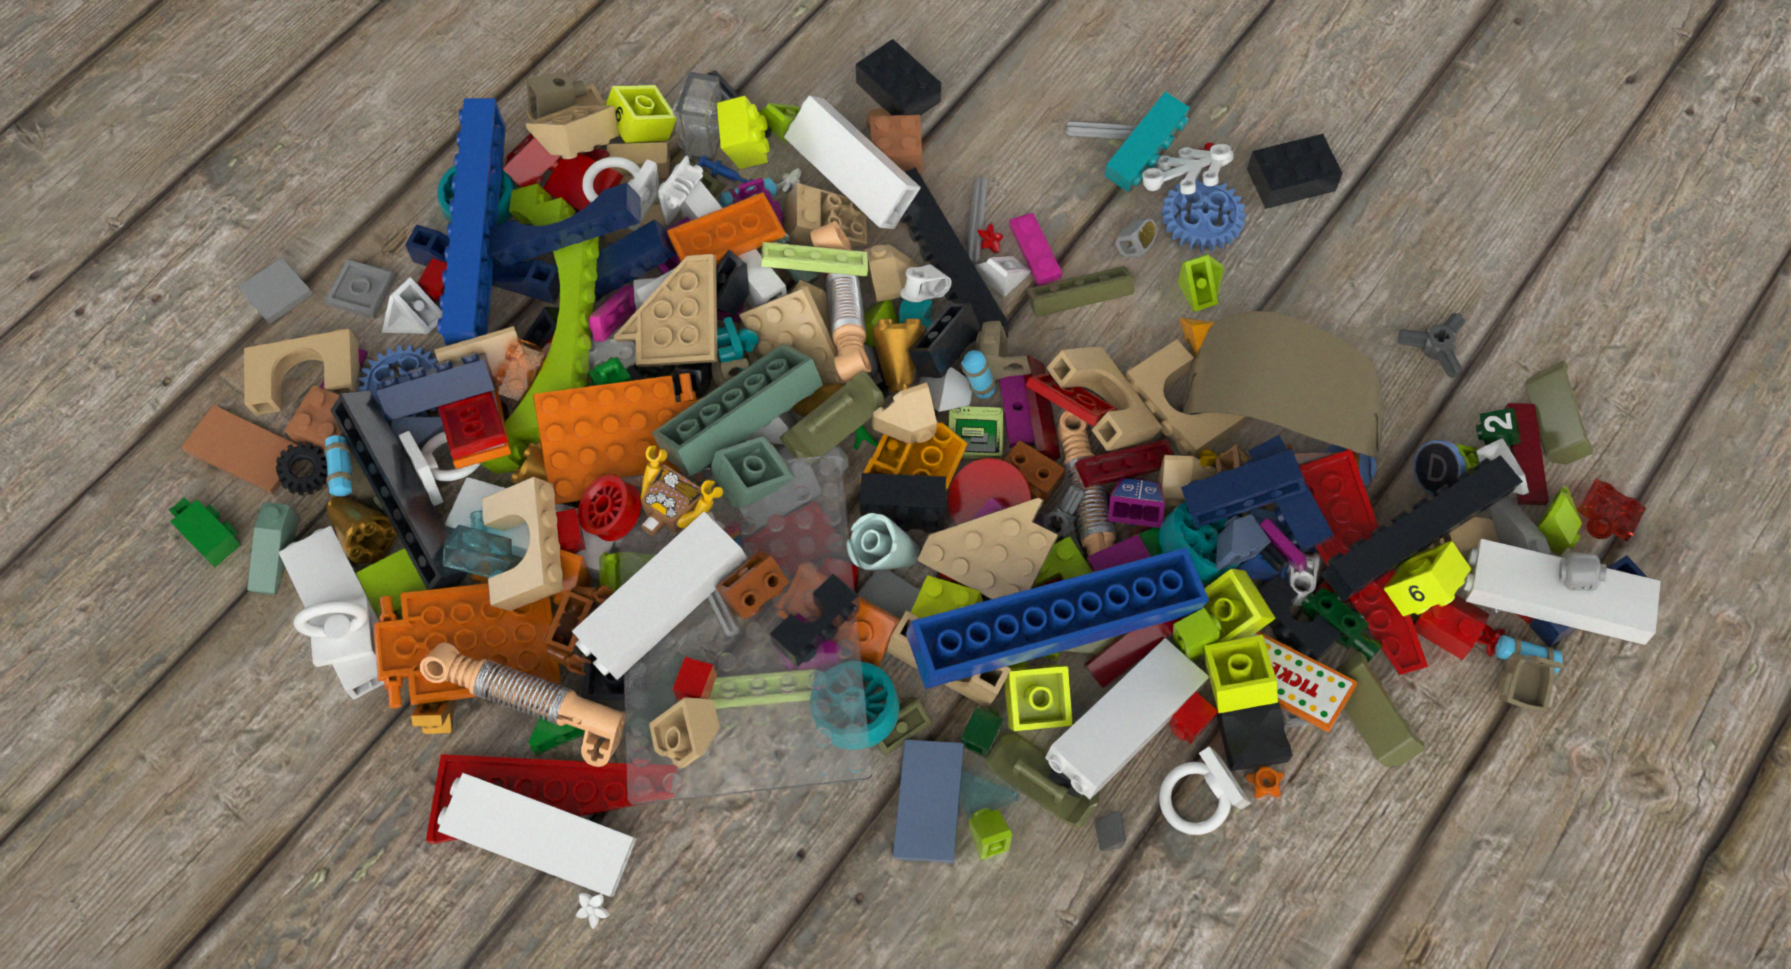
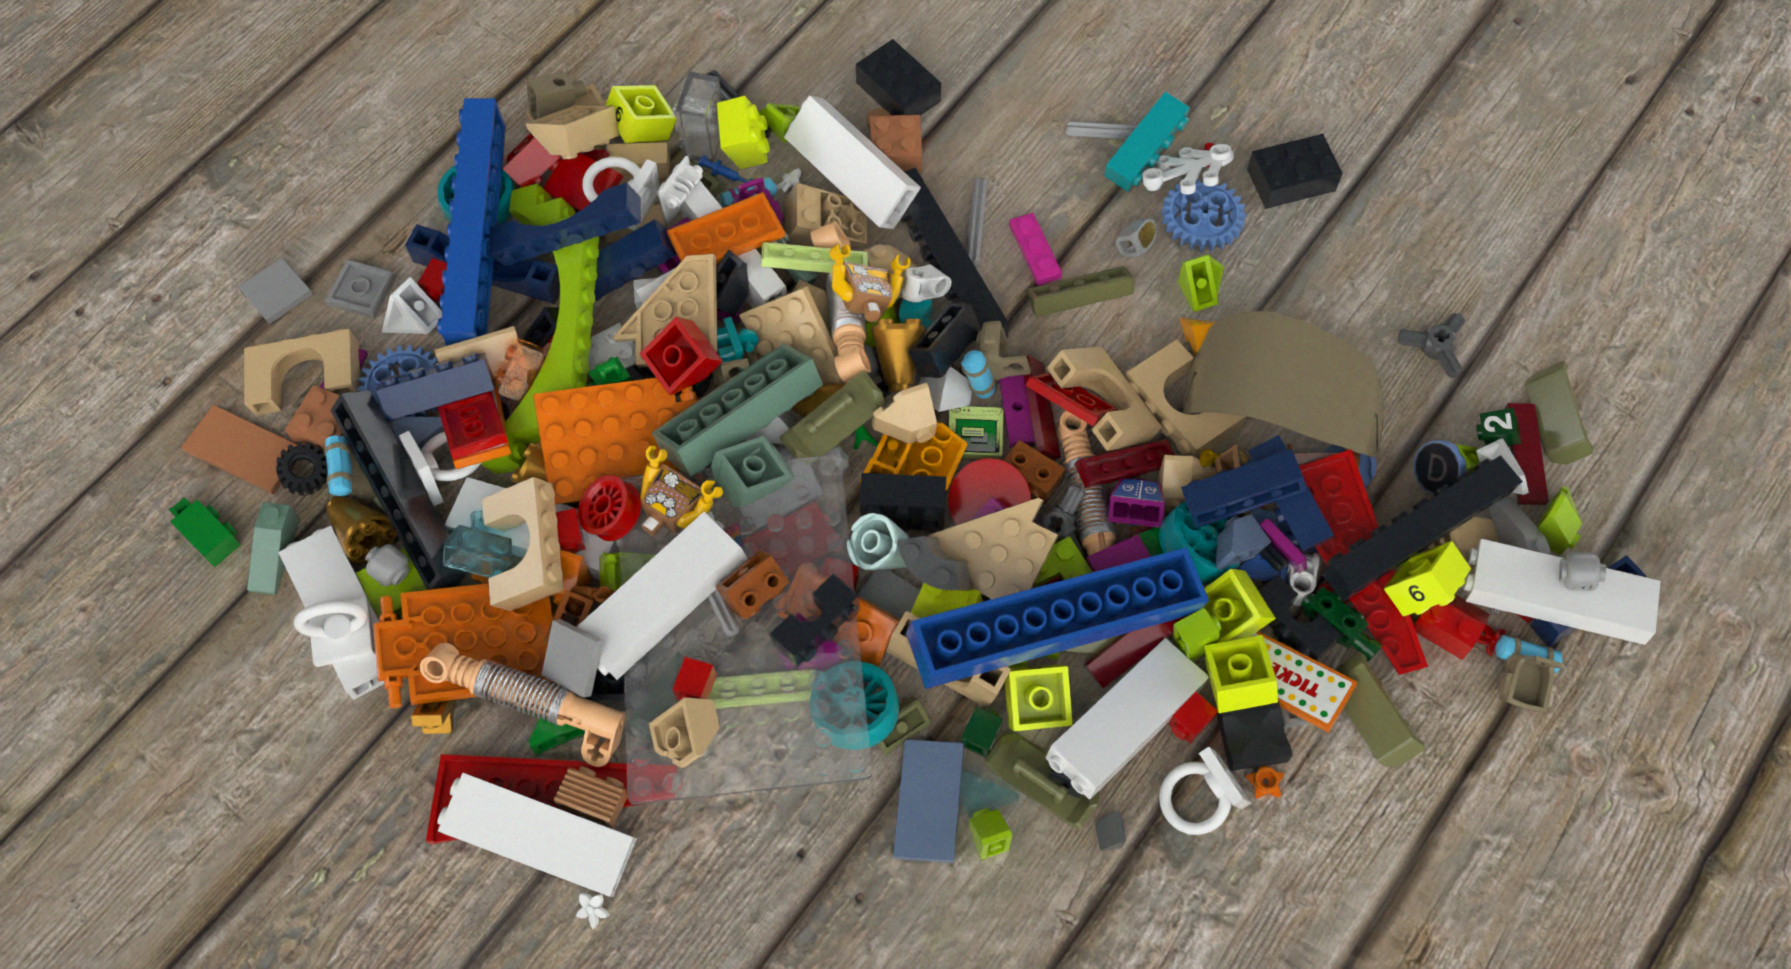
(387, 565): none -> light grey head
(572, 658): none -> light grey tile
(591, 796): none -> medium nougat brick
(613, 313): dark pink plate -> none
(680, 356): none -> red slope
(864, 287): none -> torso
(932, 565): none -> dark grey brick
(990, 239): red plant -> none
(1003, 273): white slope -> none
(1608, 504): clear red plate -> none

